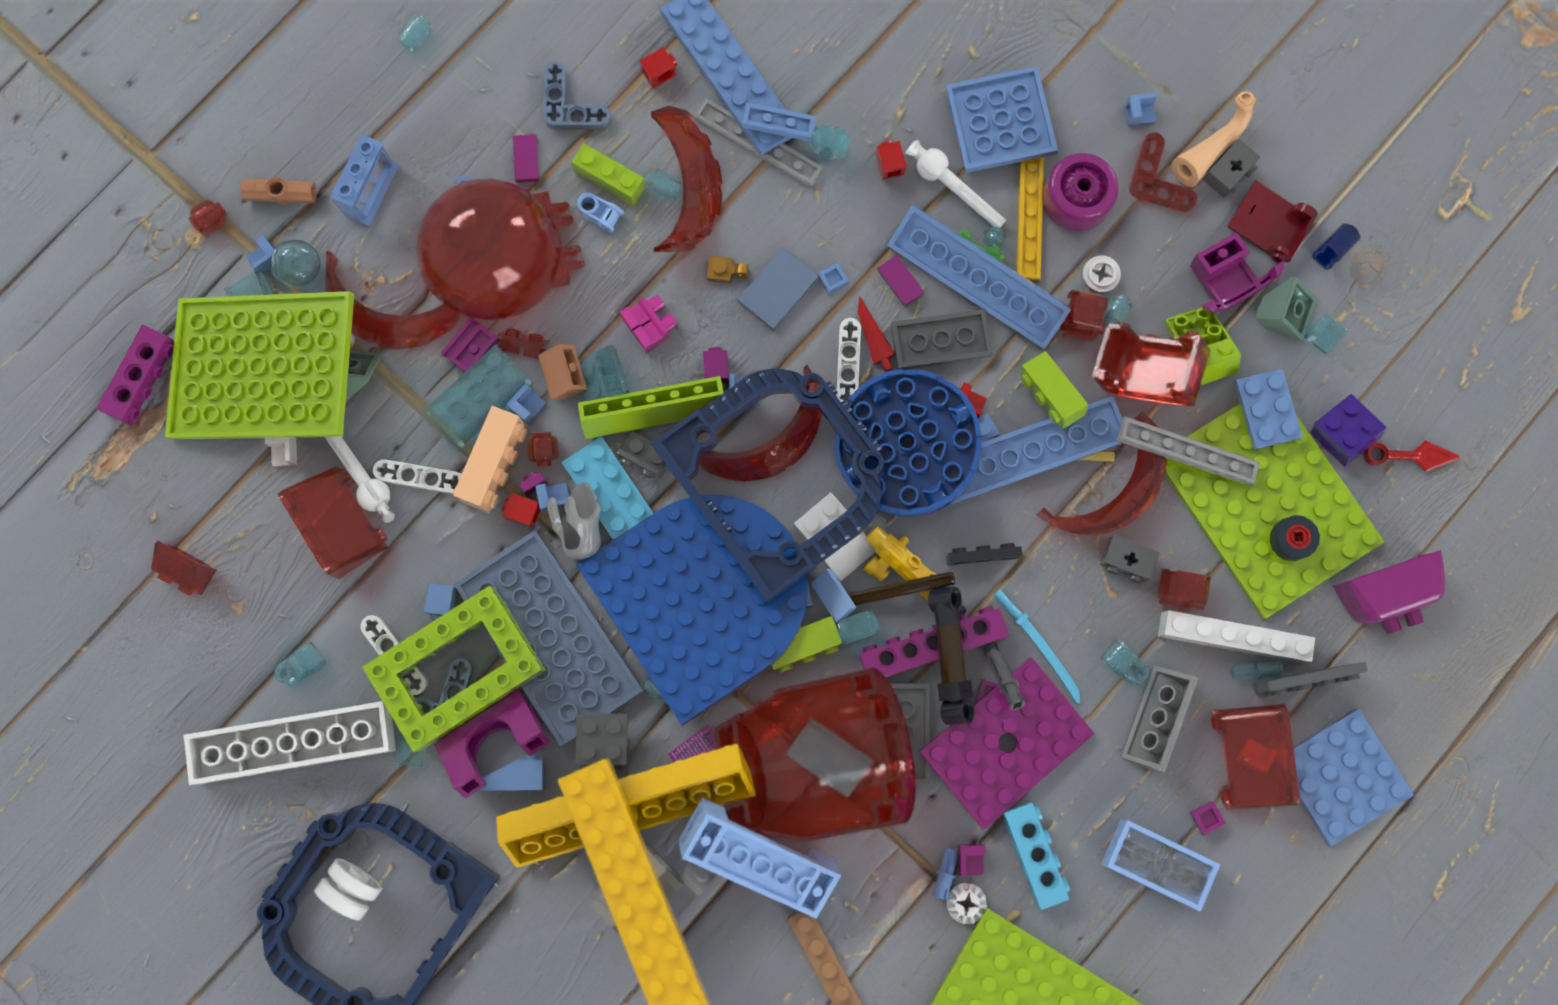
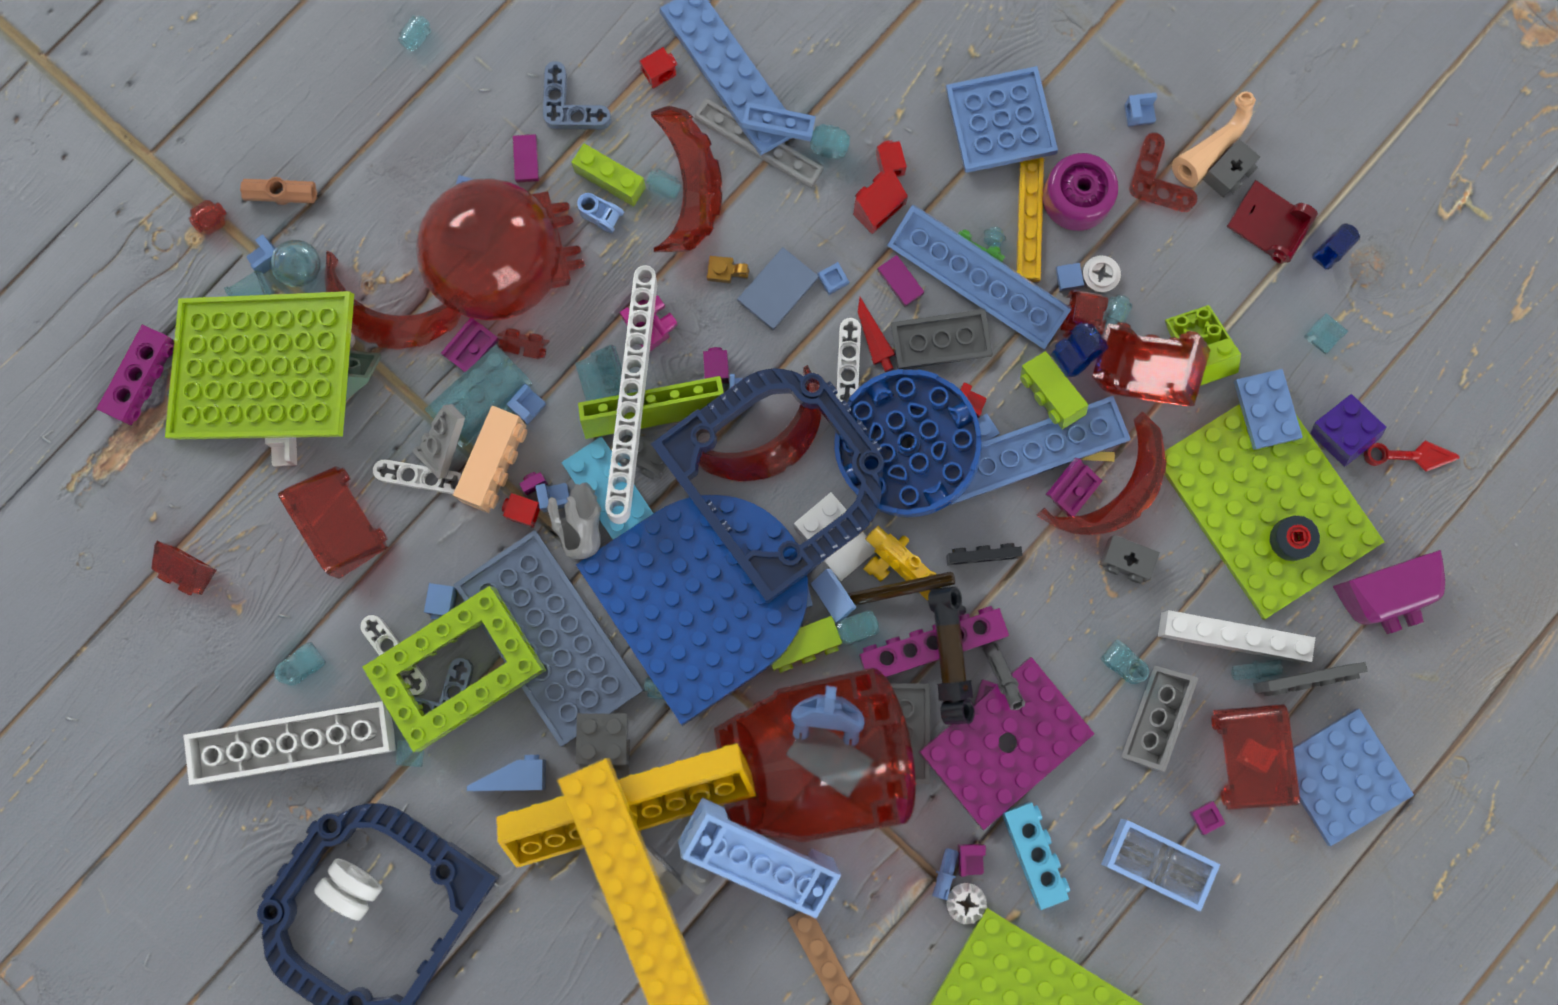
(364, 181): medium blue window -> none
(371, 493): white piece -> none
(441, 441): none -> light grey wing
(460, 747): magenta arch -> none
(543, 448): clear red head -> none
(562, 372): nougat brick -> none
(634, 403): none -> white beam
(700, 742): magenta tile -> none
(828, 713): none -> medium blue connector
(879, 201): none -> red slope
(933, 166): white piece -> none
(1021, 619): medium azure sword -> none
(1069, 277): none -> medium blue tile
(1074, 487): none -> magenta plate
(1079, 350): none -> clear blue brick
(1184, 587): clear red brick -> none
(1188, 451): light grey tile -> none
(1227, 274): magenta piece -> none
(1287, 309): sand green slope -> none

